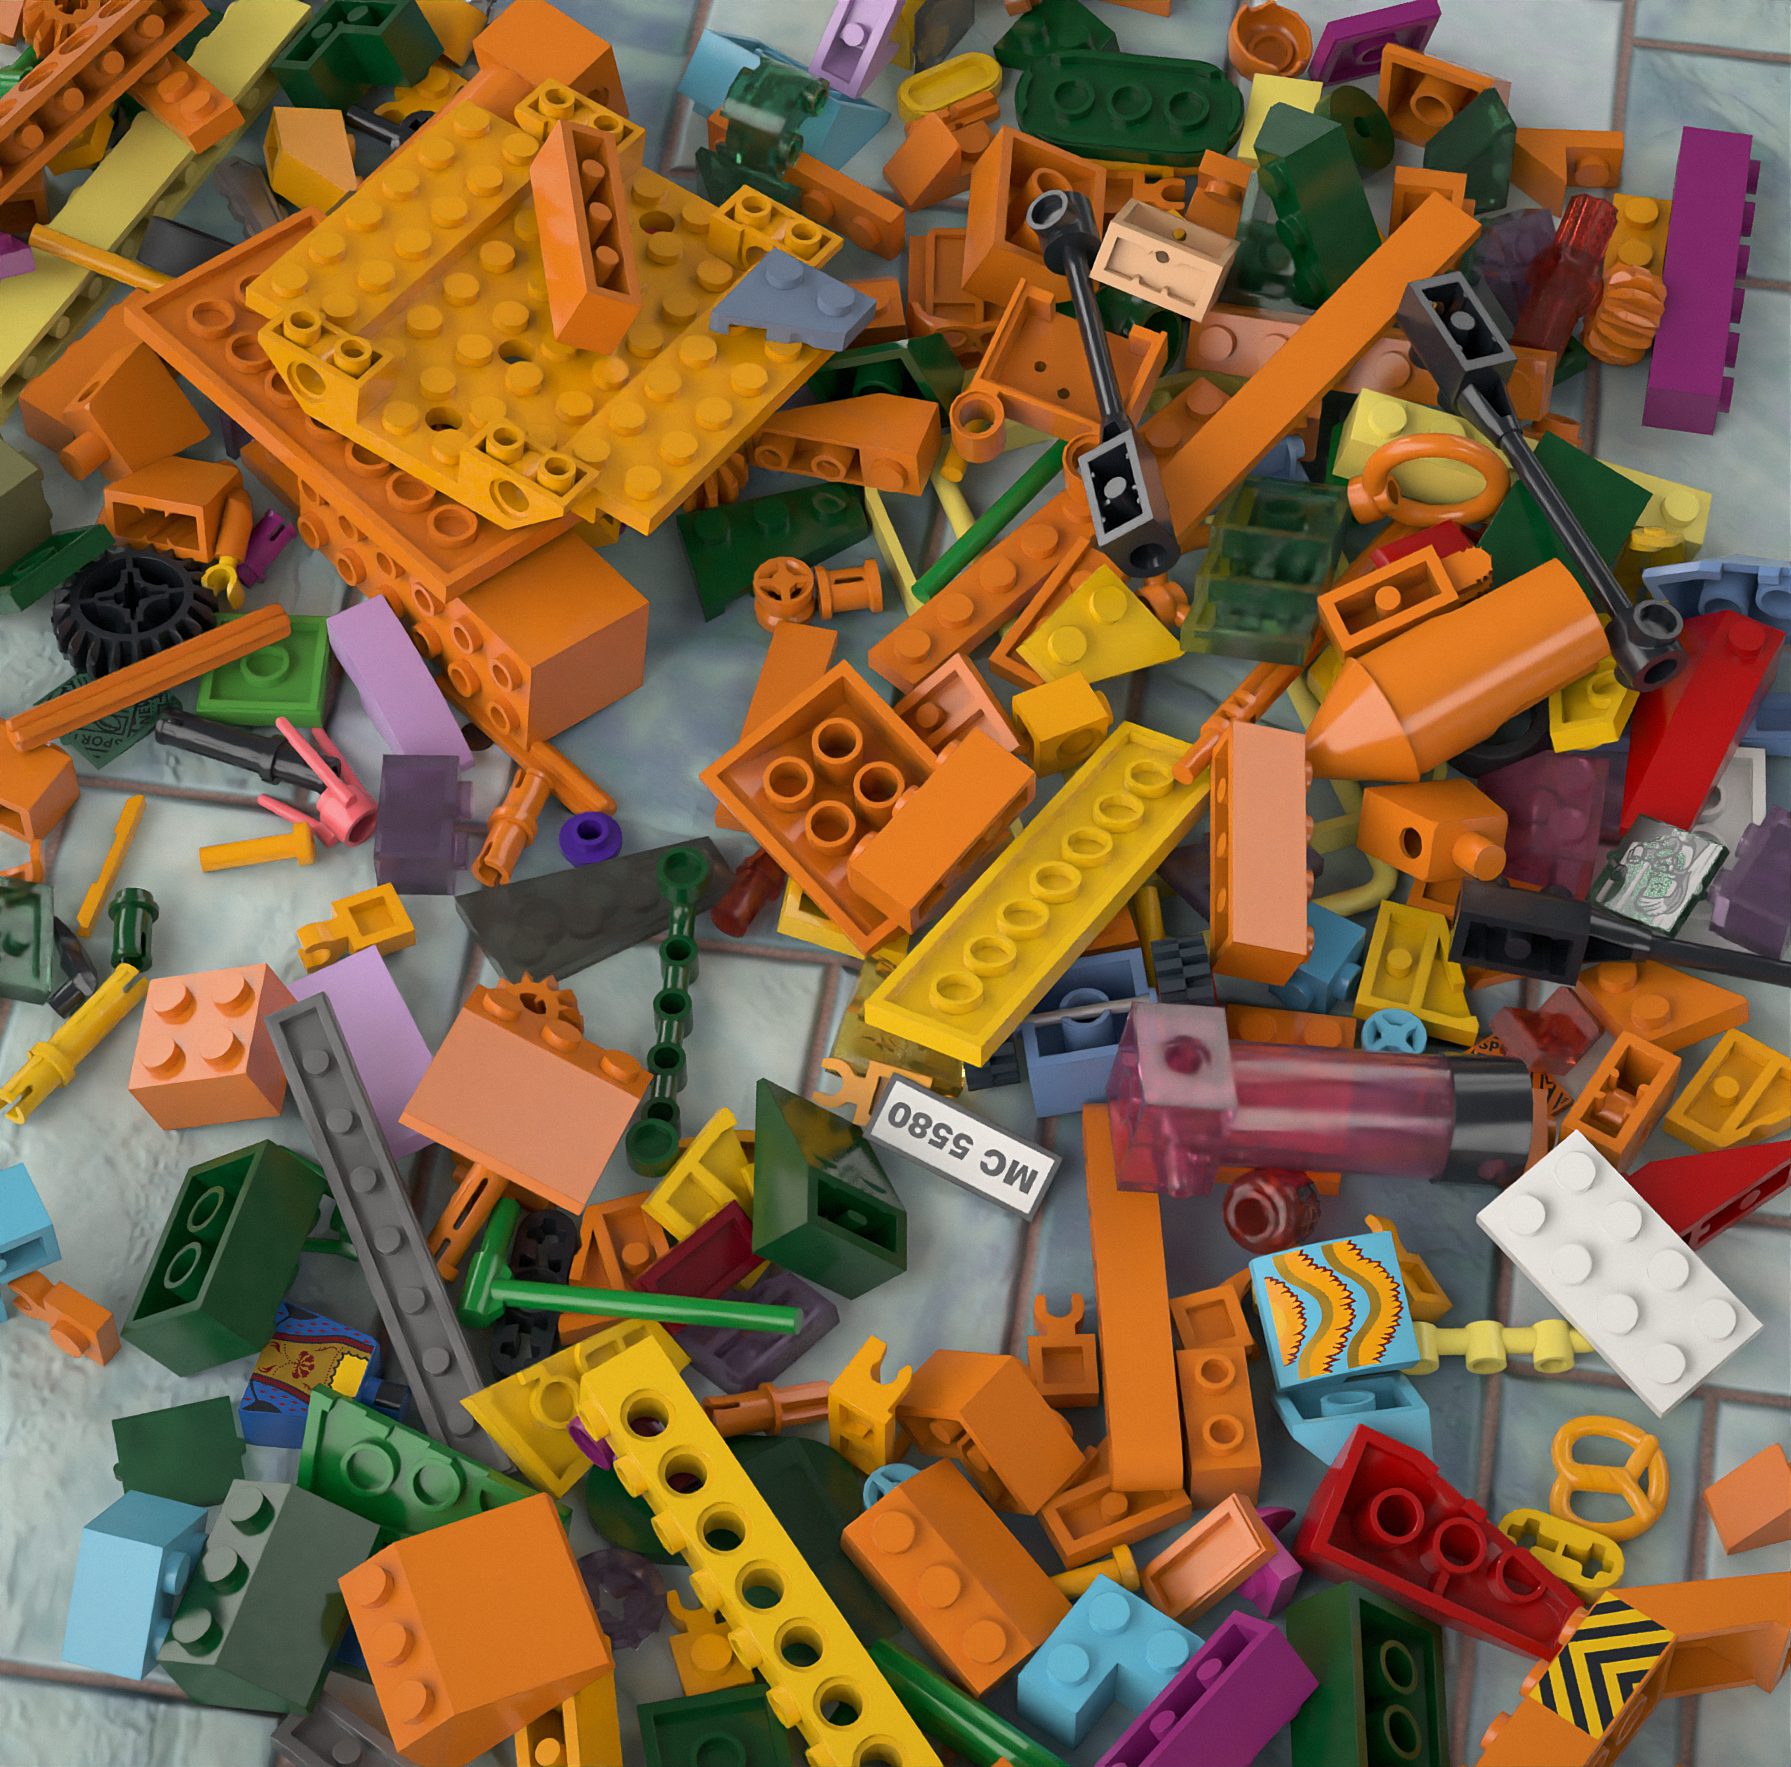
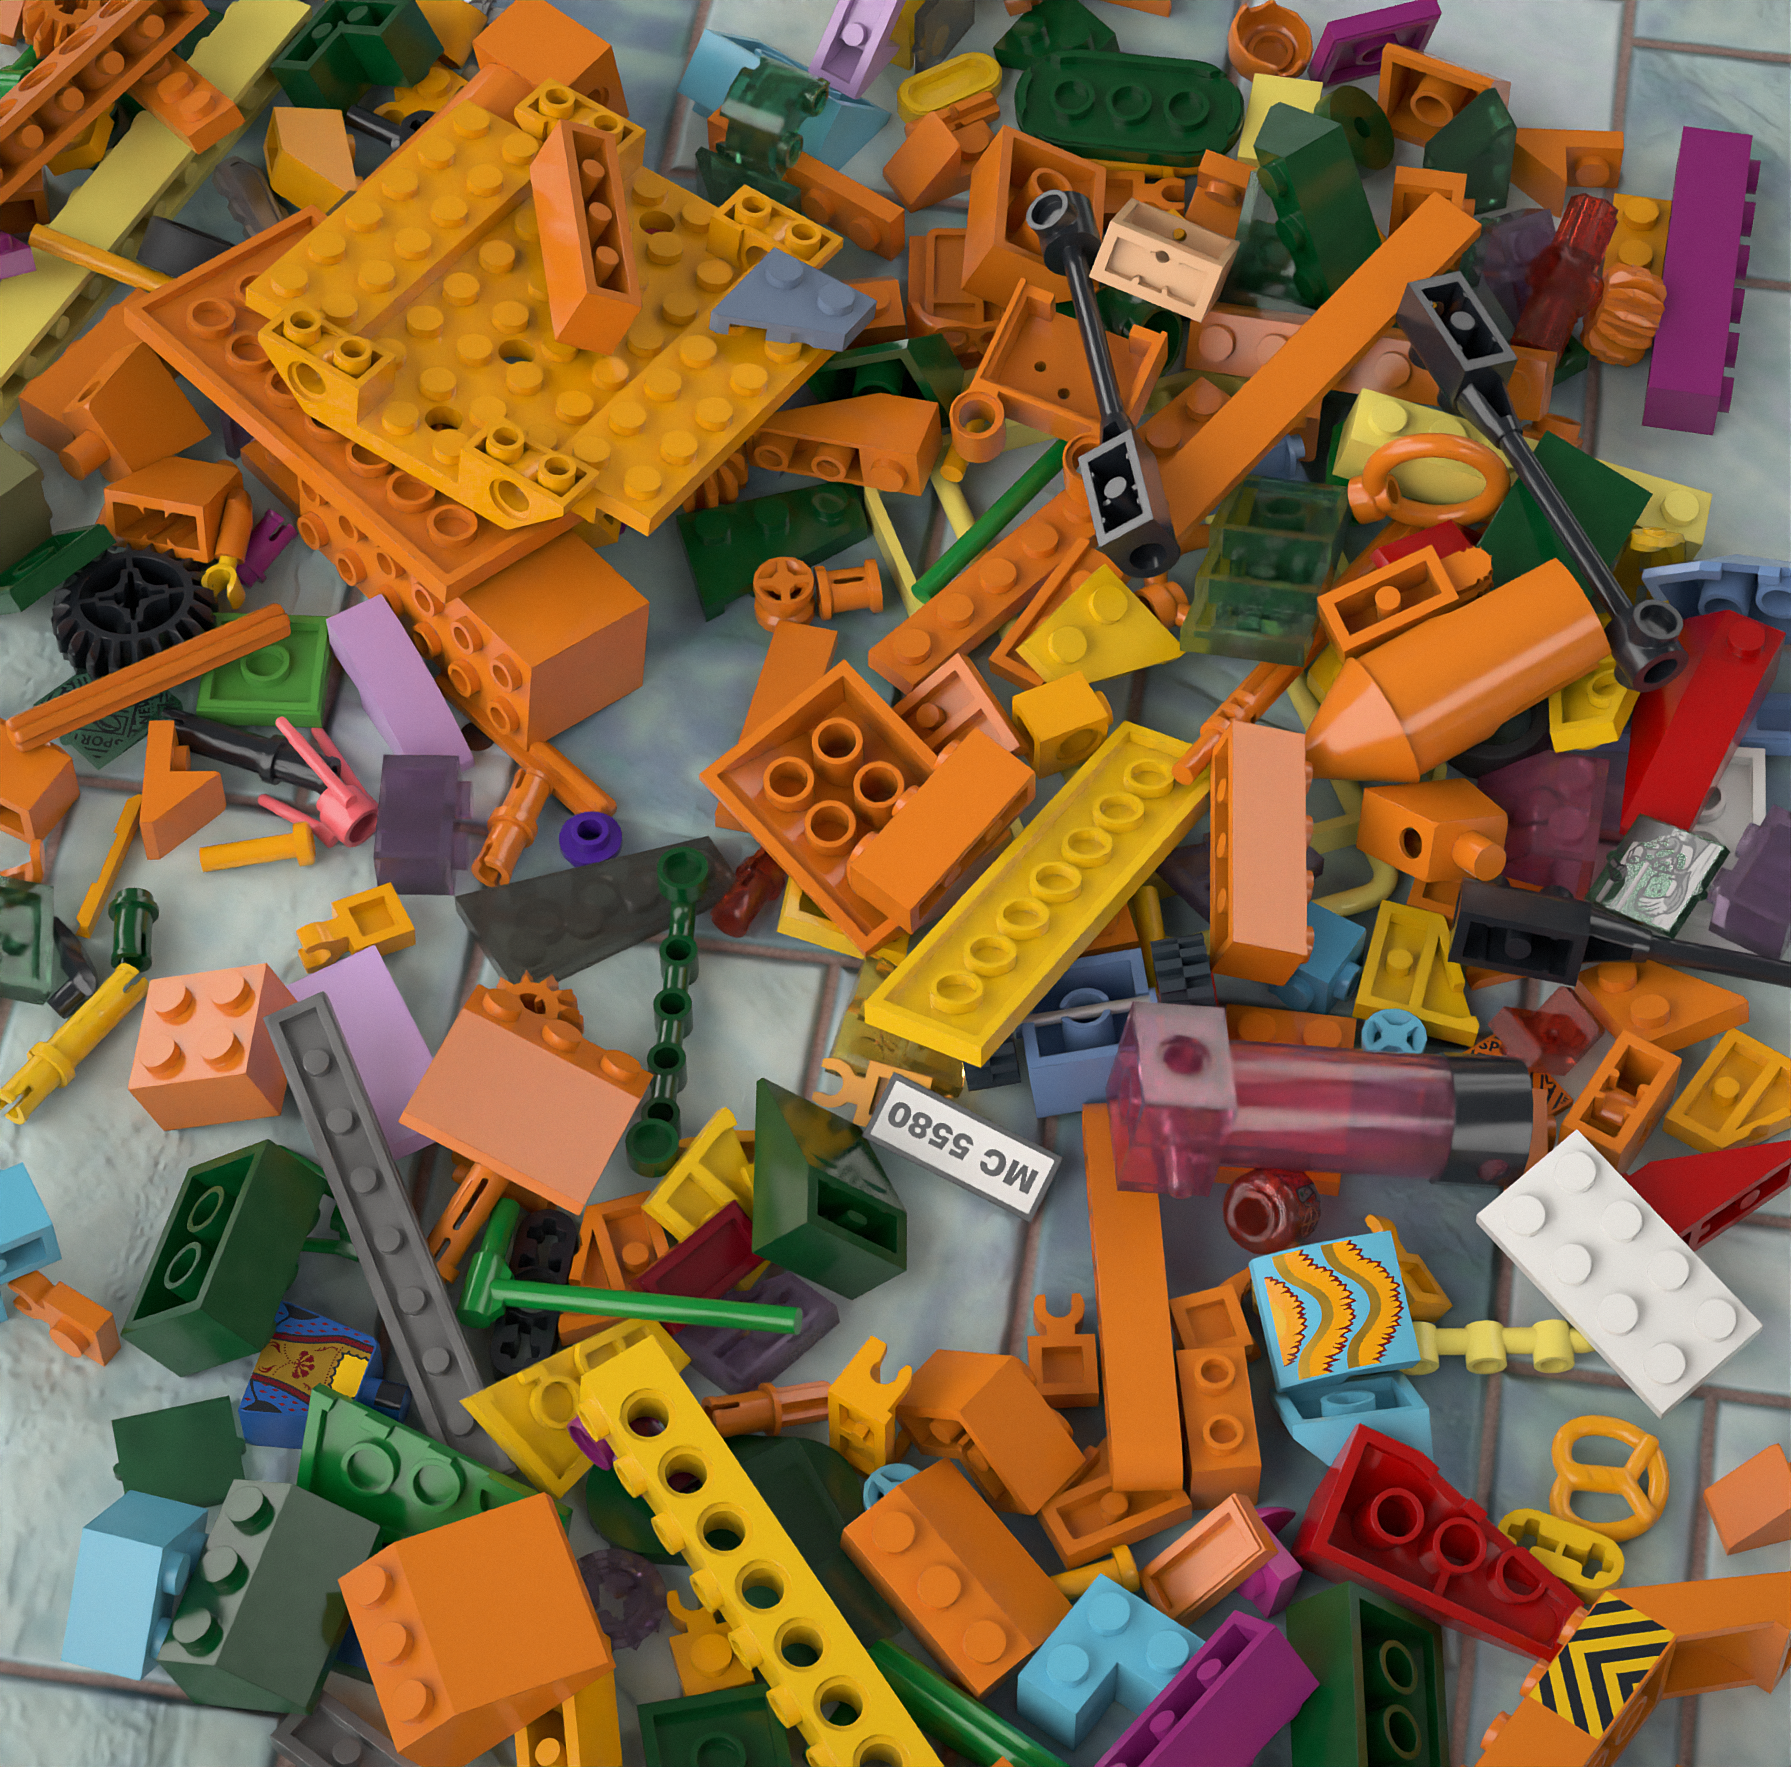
(173, 796): none -> orange slope

